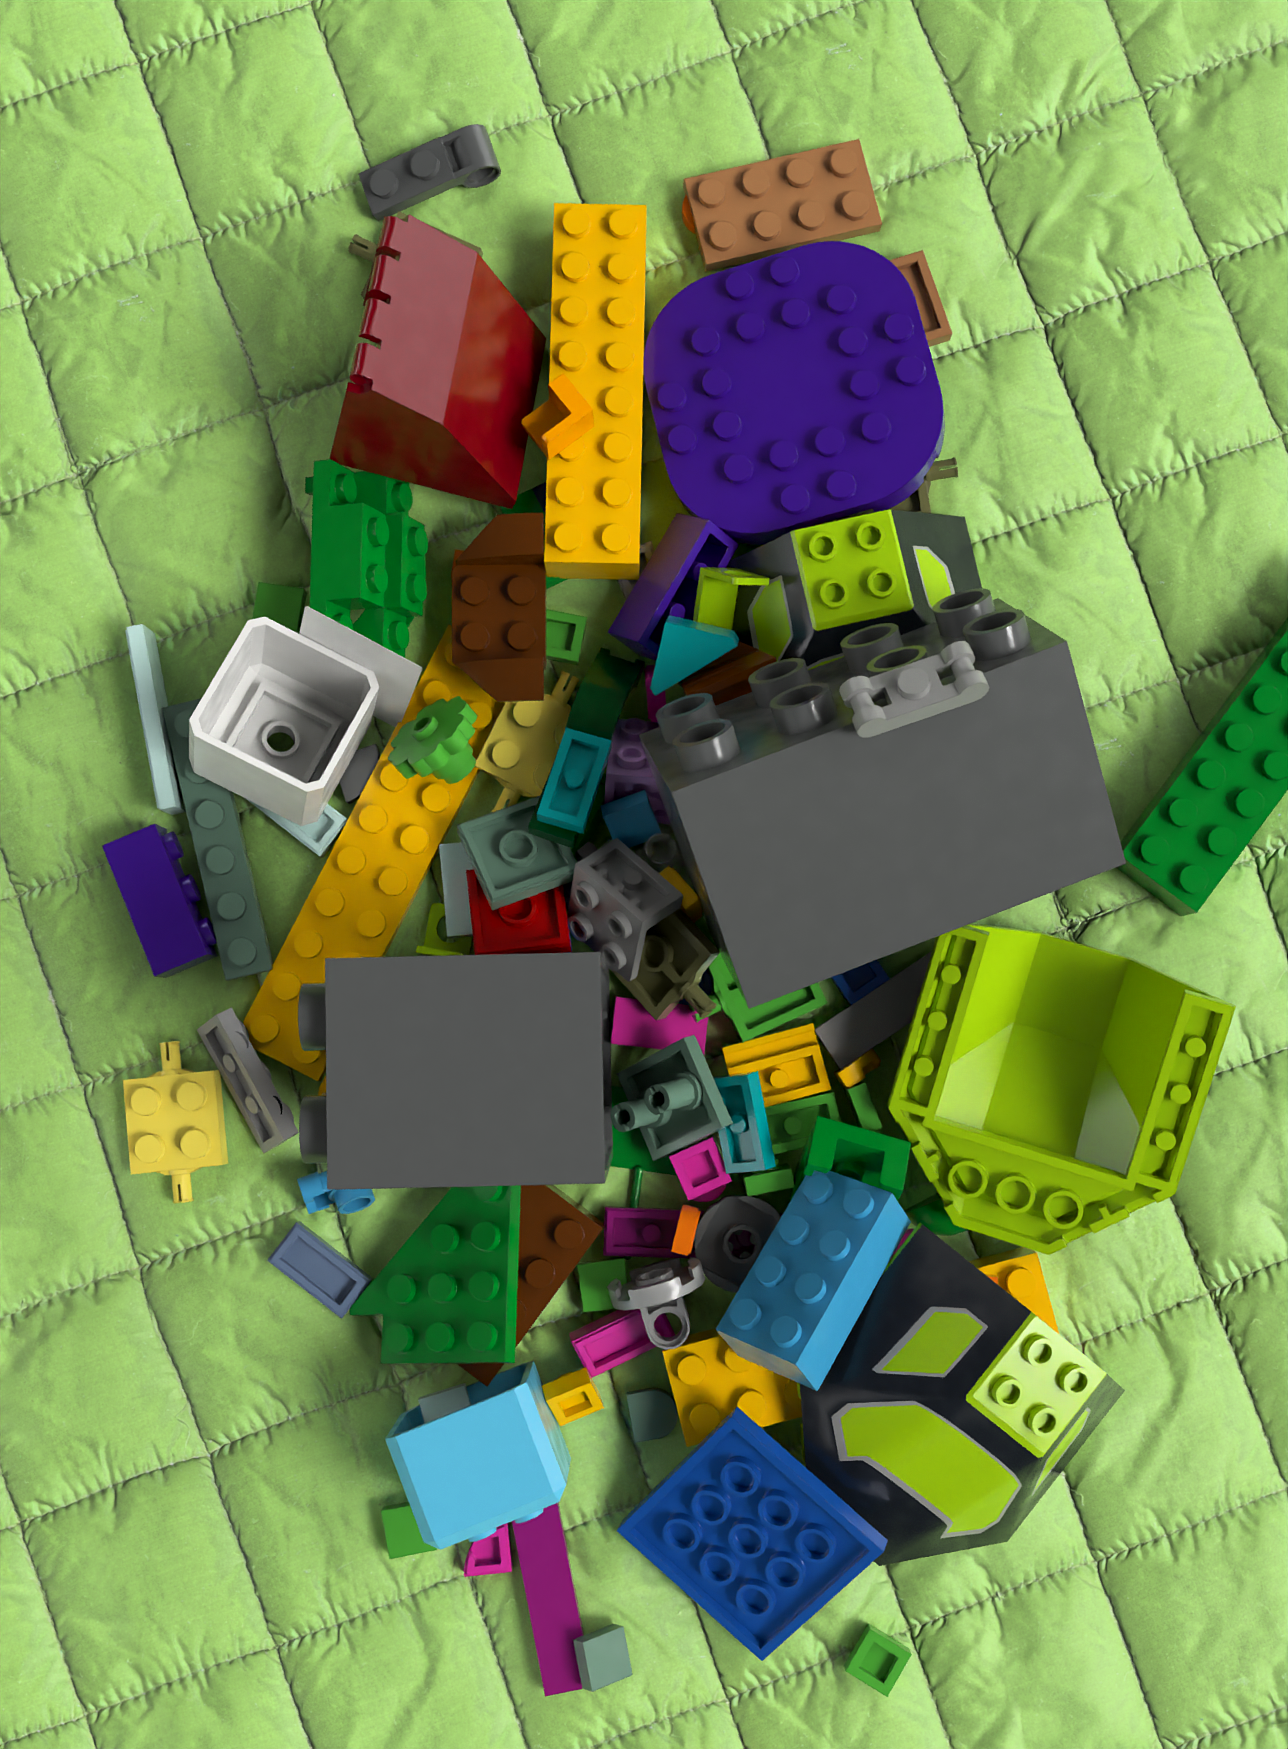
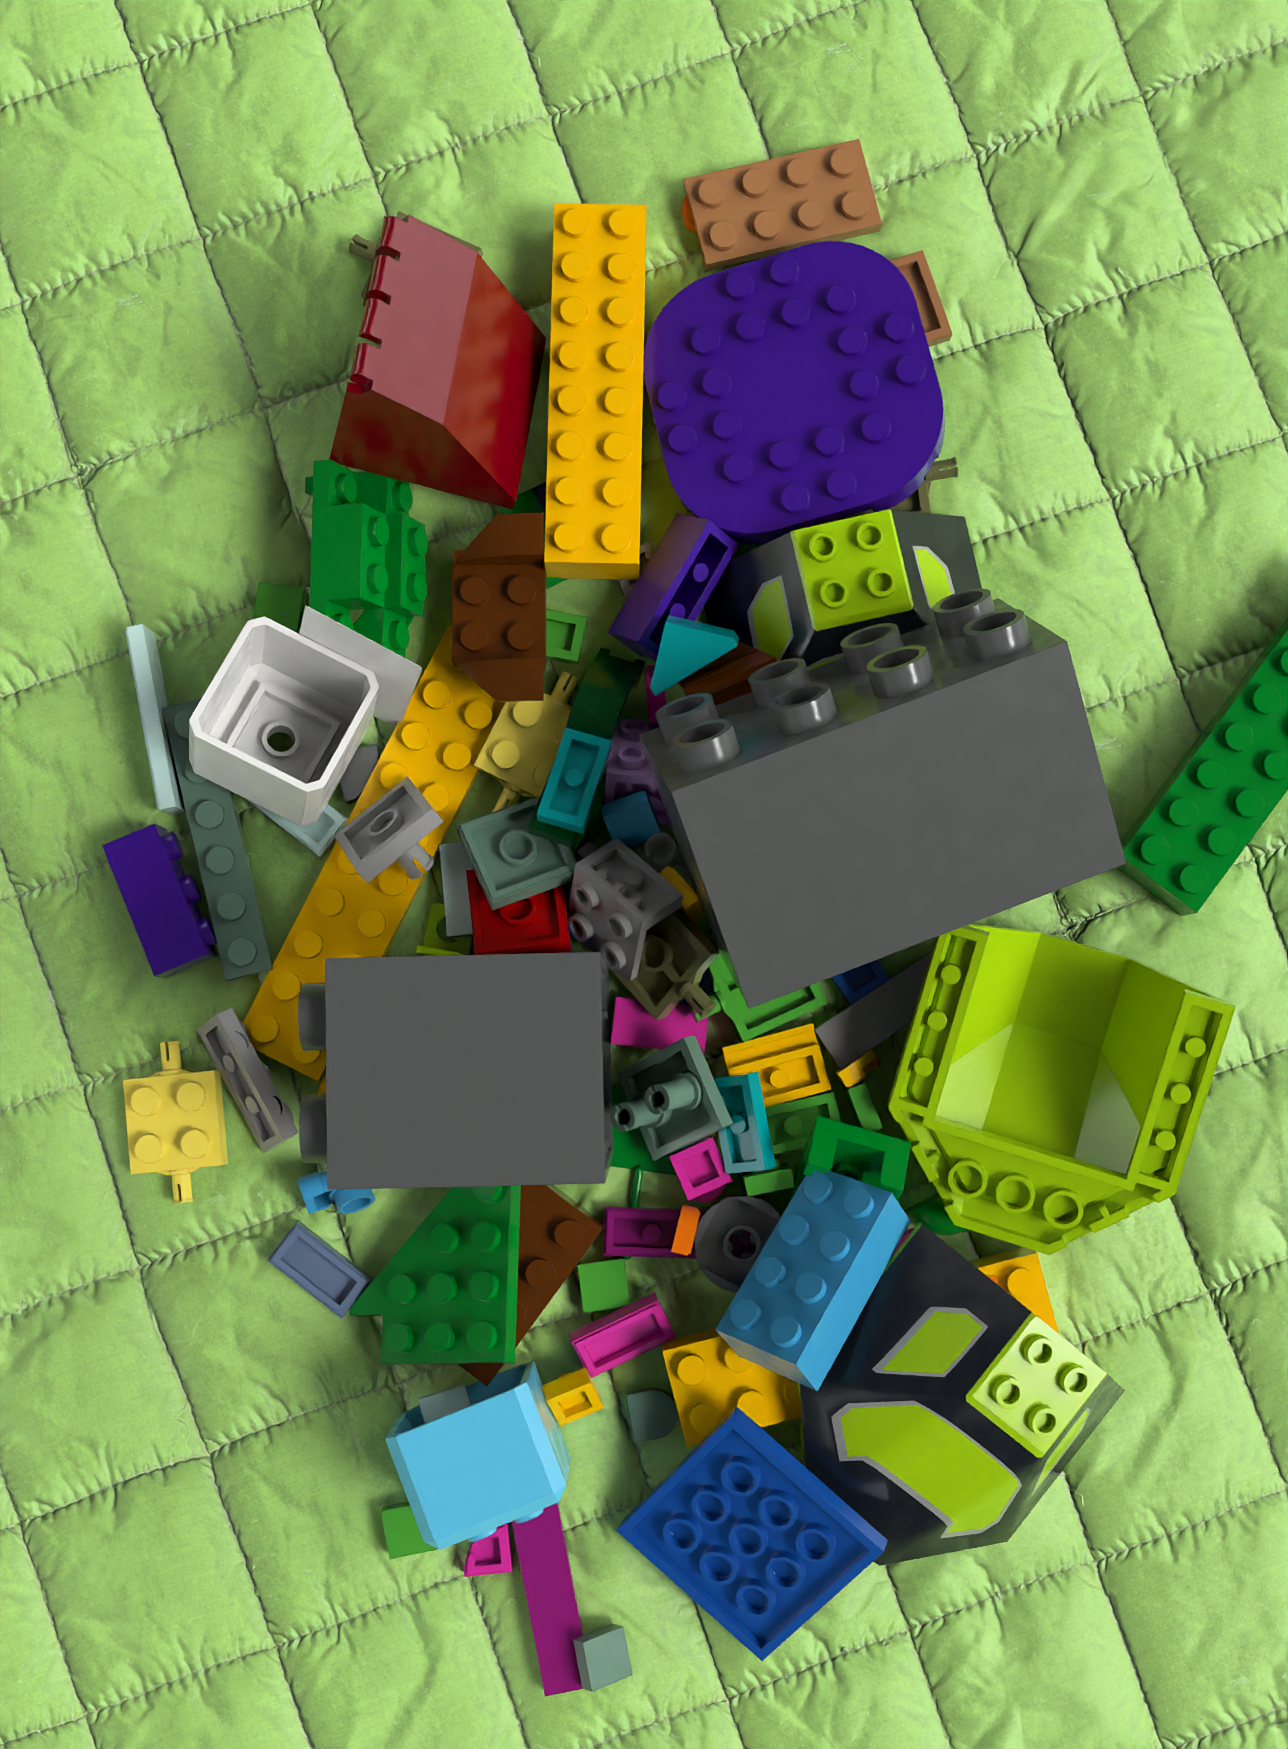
(391, 833): none -> light grey tile
(431, 169): dark grey plate -> none
(437, 742): bright green plant -> none
(560, 418): light orange panel -> none
(659, 1290): light grey tile -> none
(718, 594): lime bracket -> none
(877, 1660): bright green tile -> none
(914, 690): light grey plate -> none

